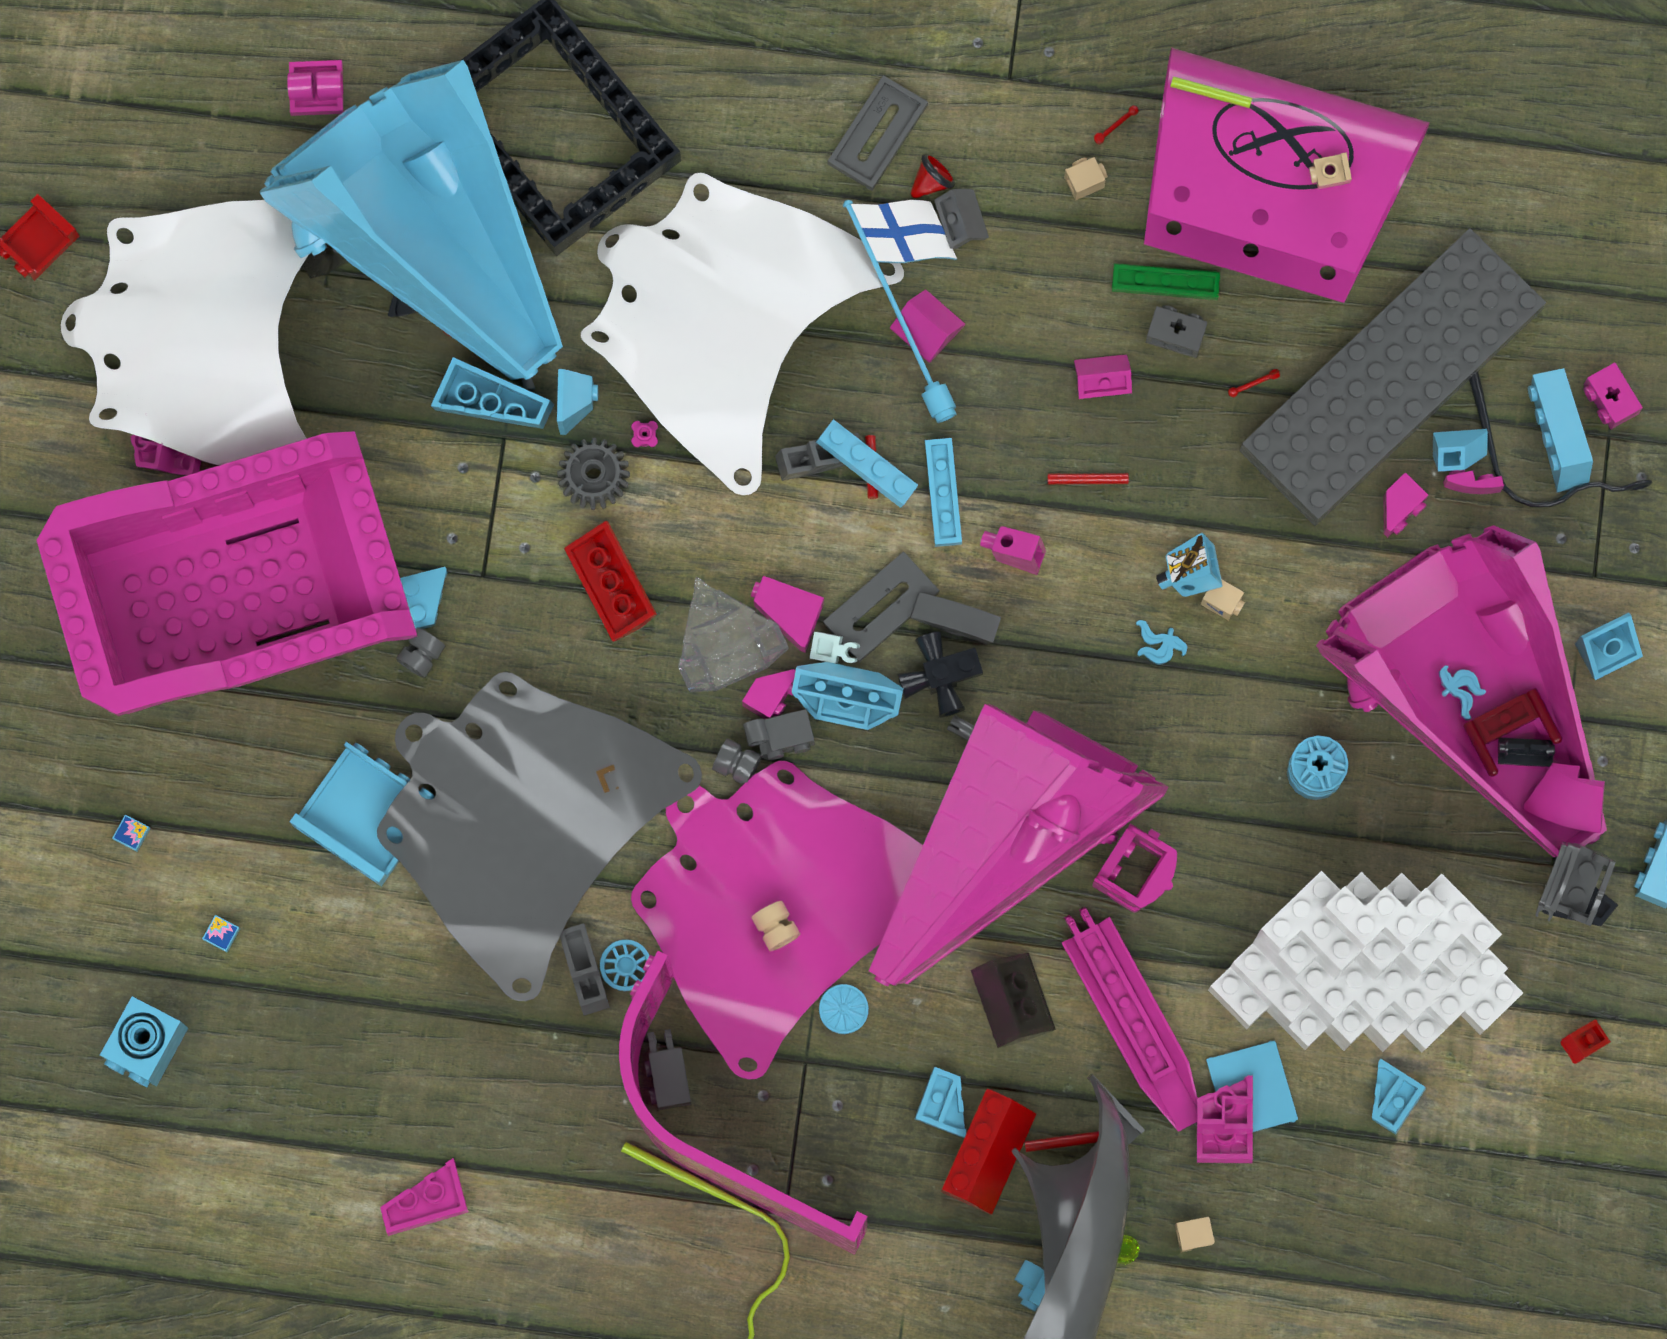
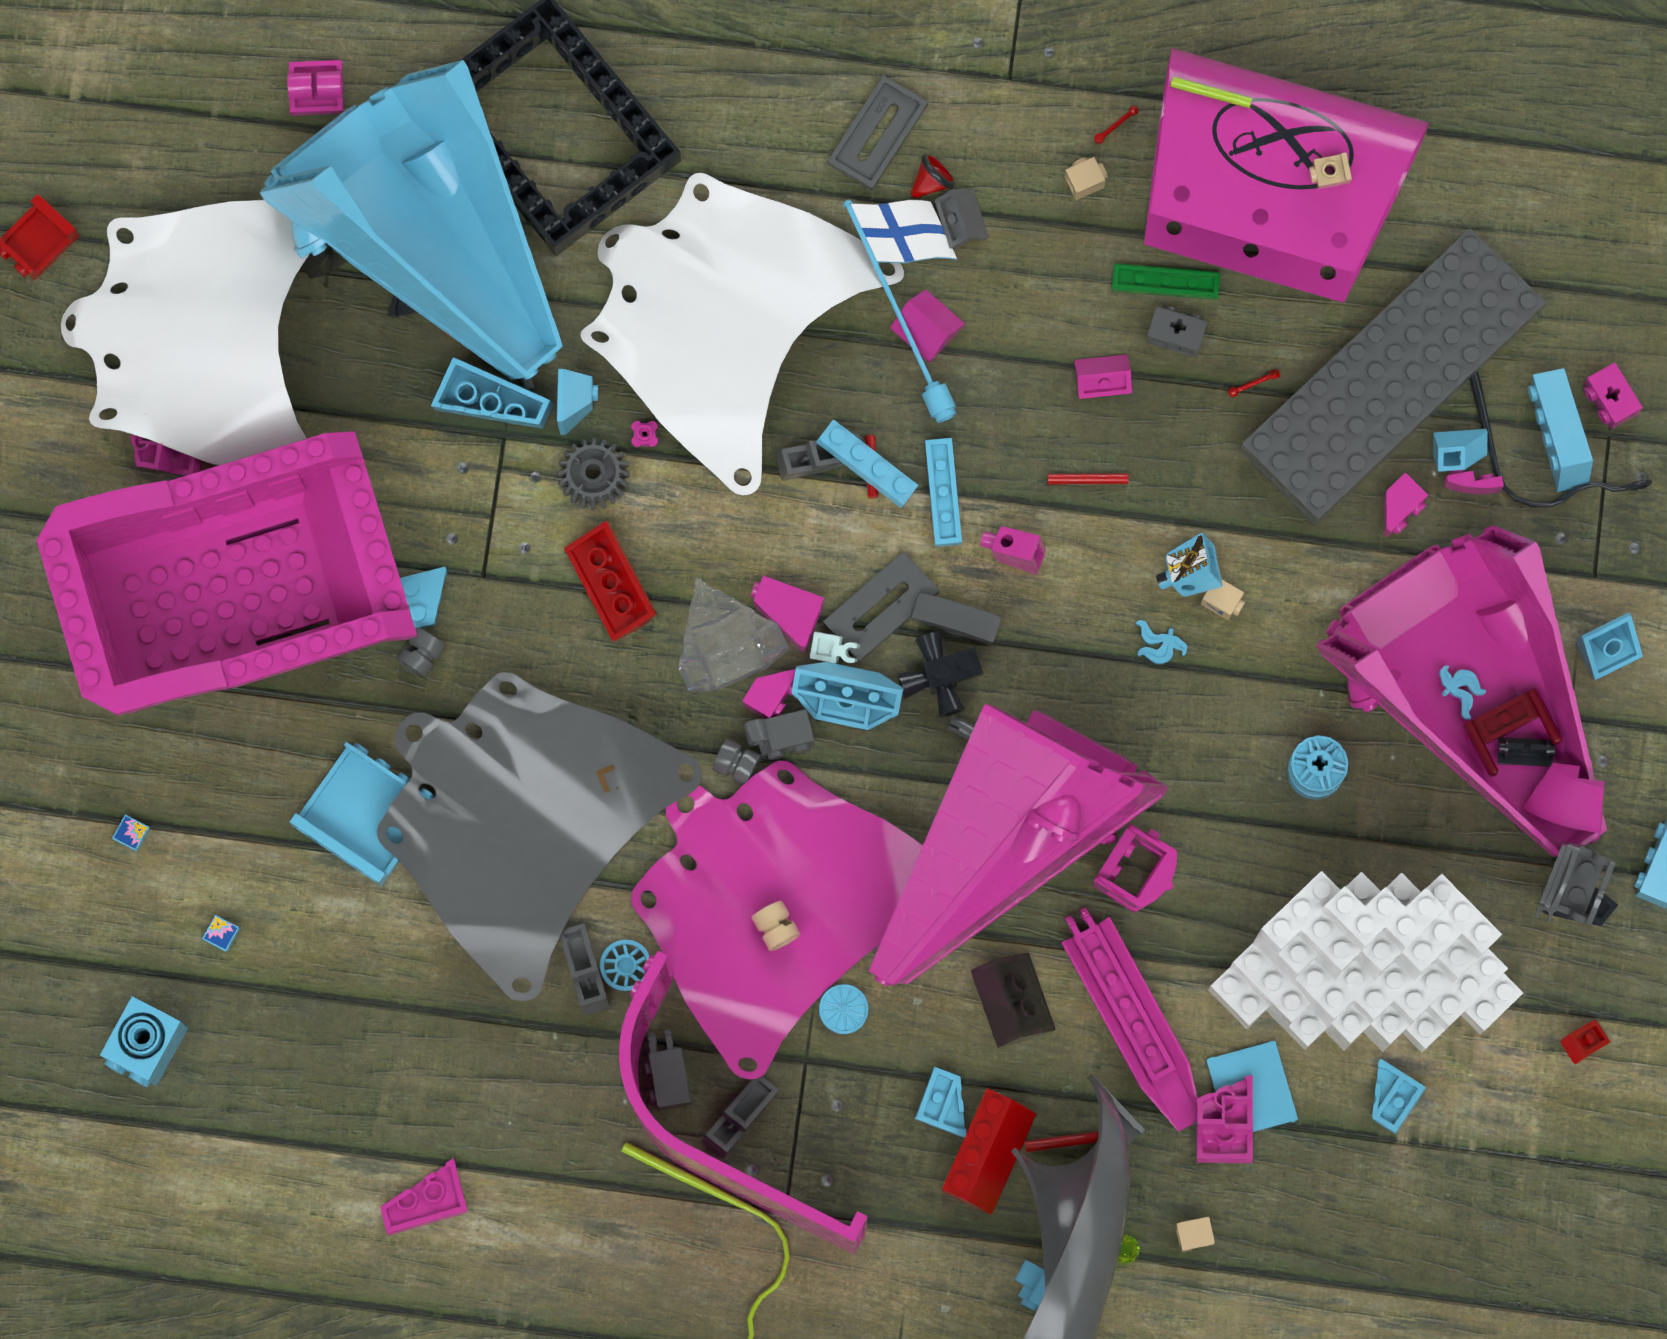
(739, 1116): none -> dark grey slope

